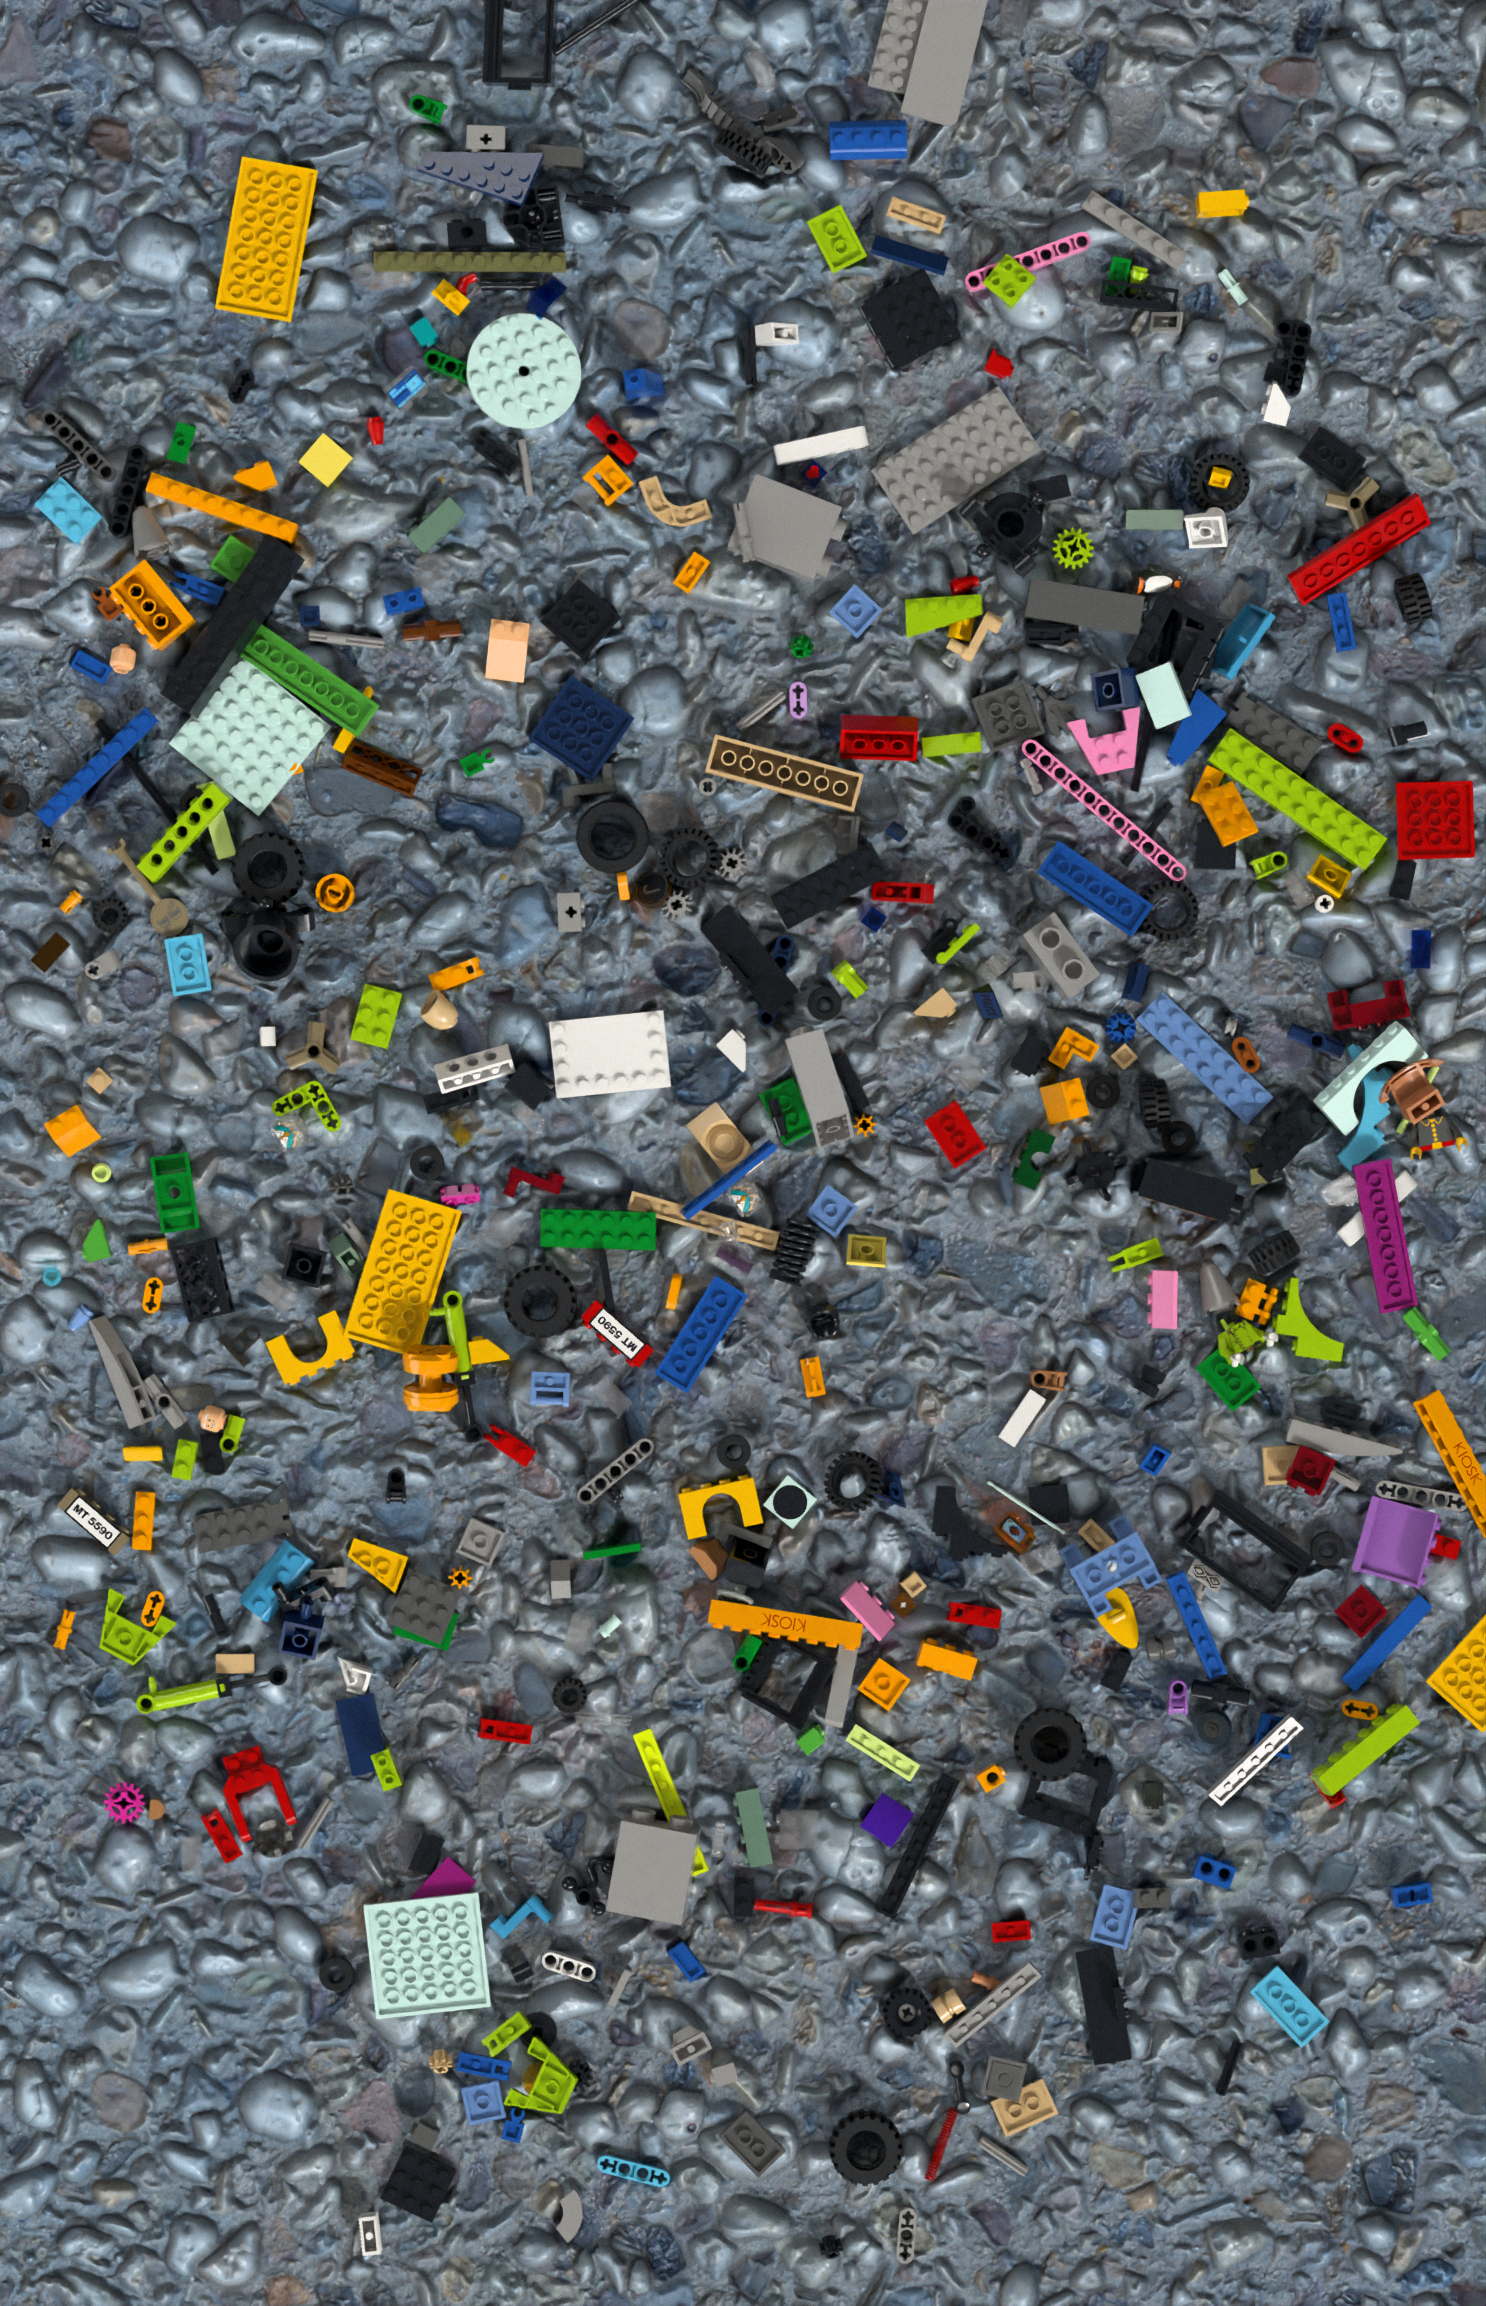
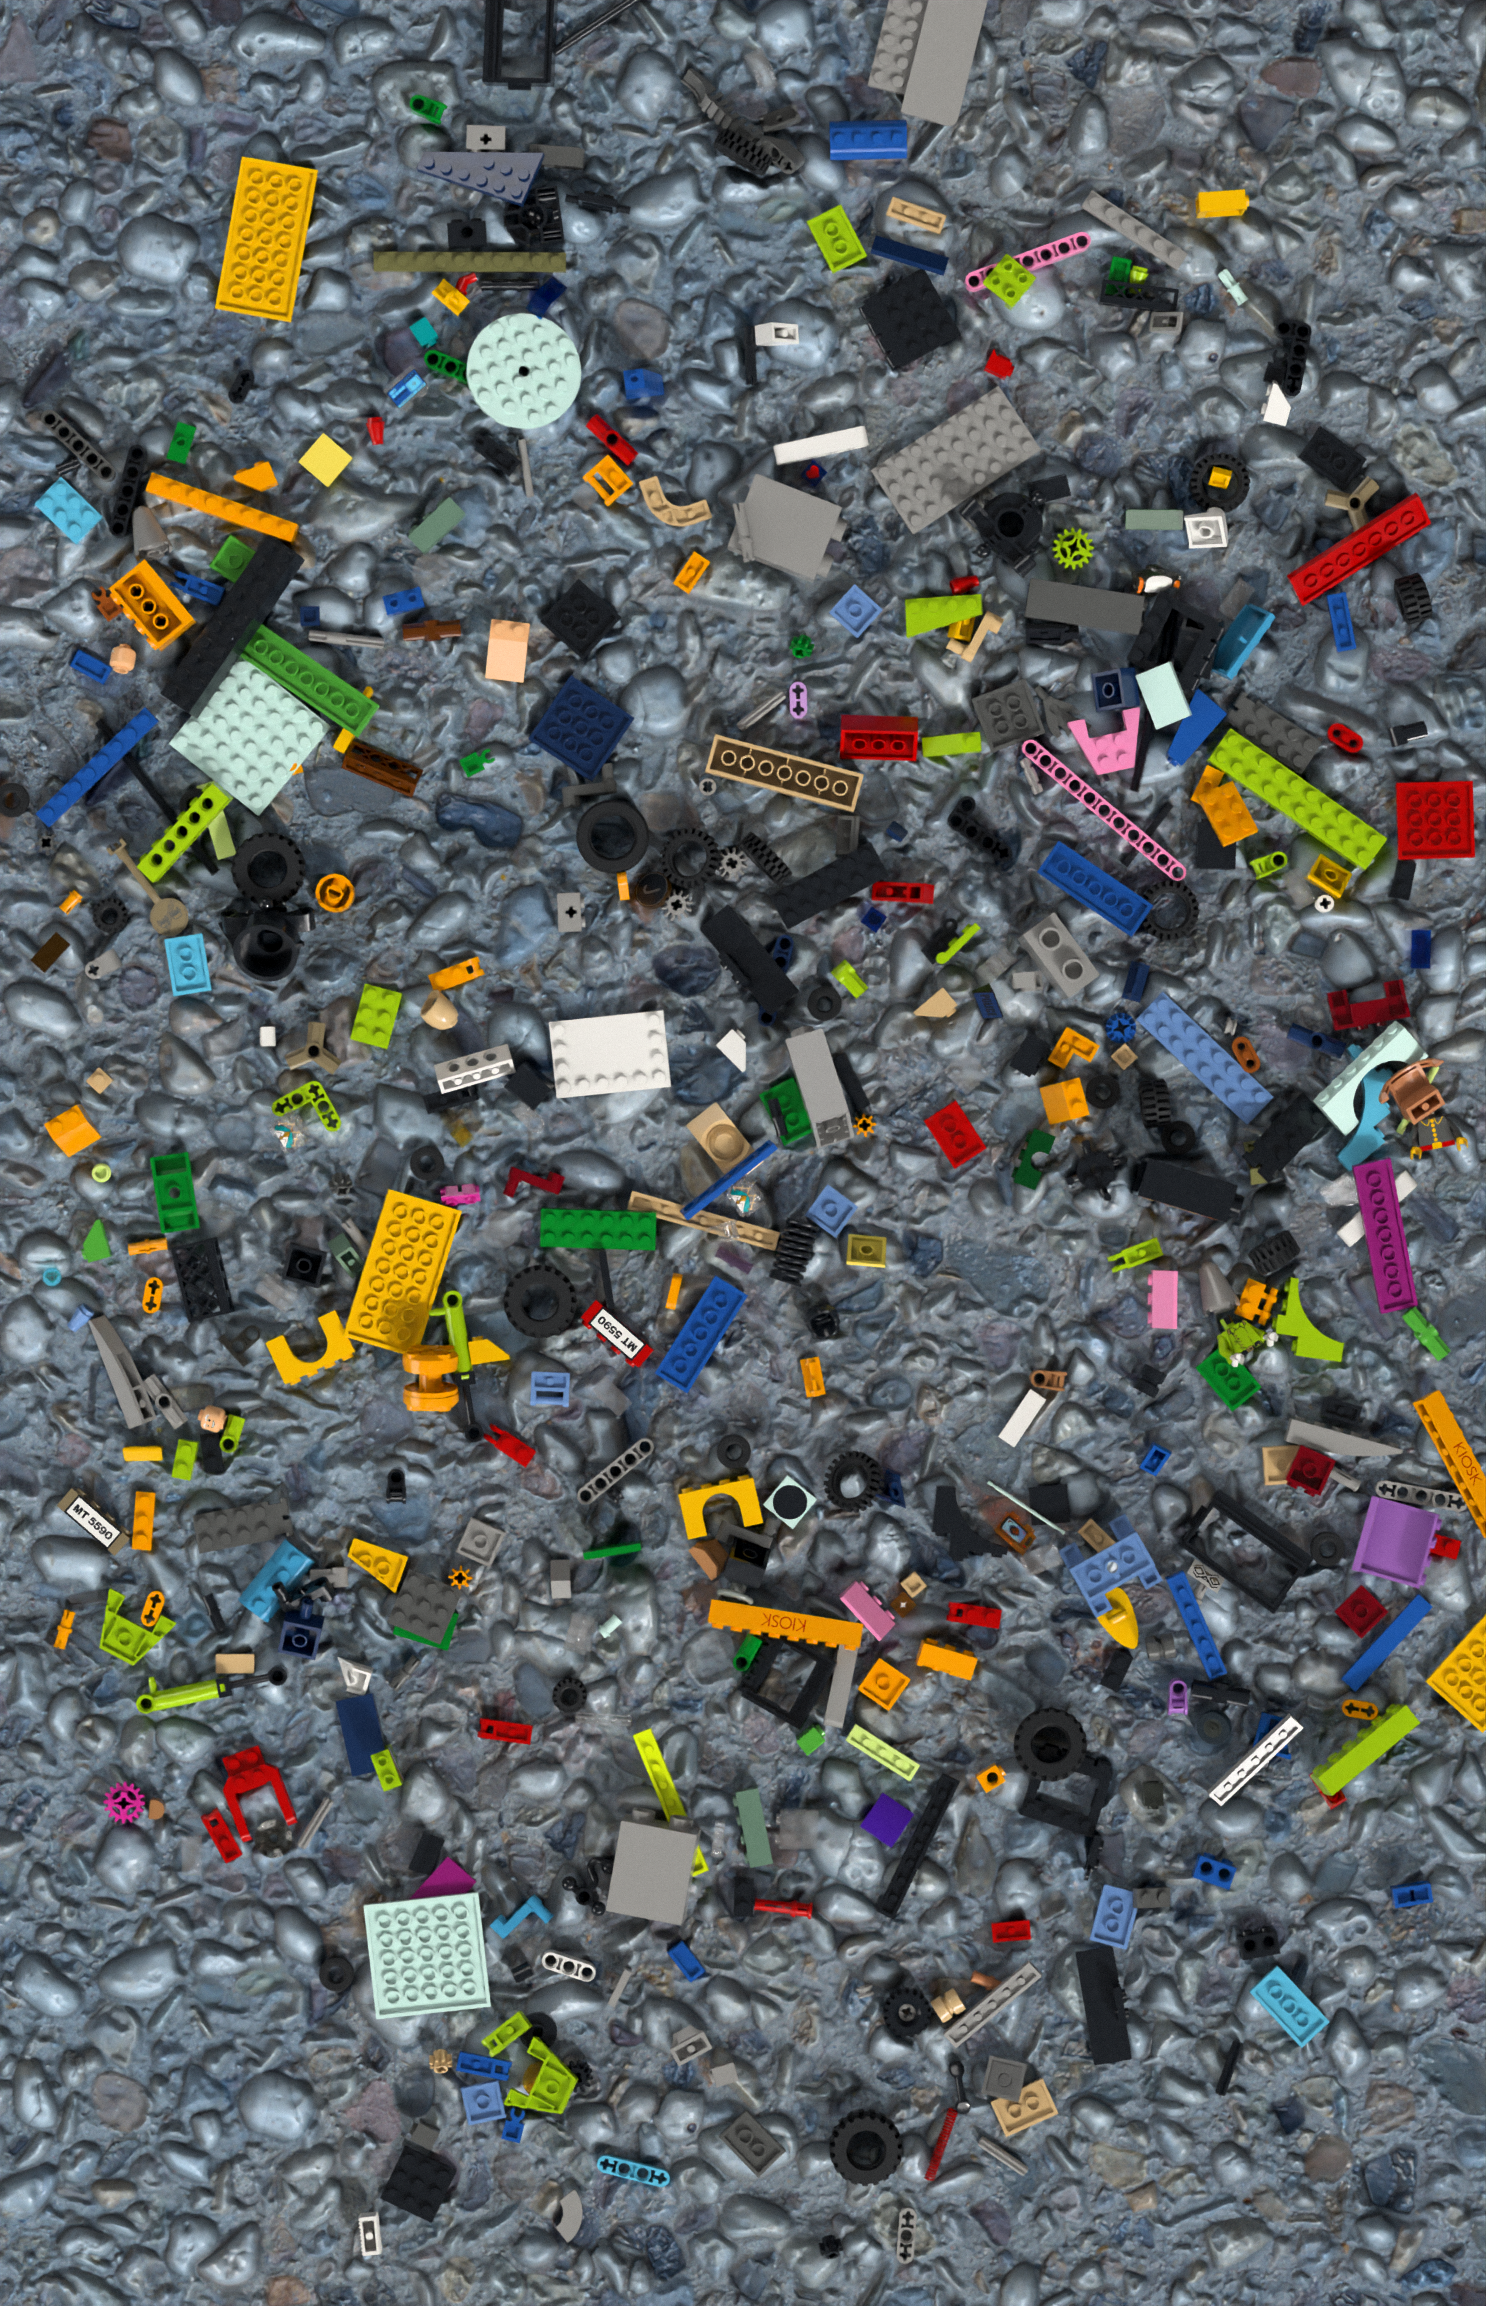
(765, 859): none -> black tyre

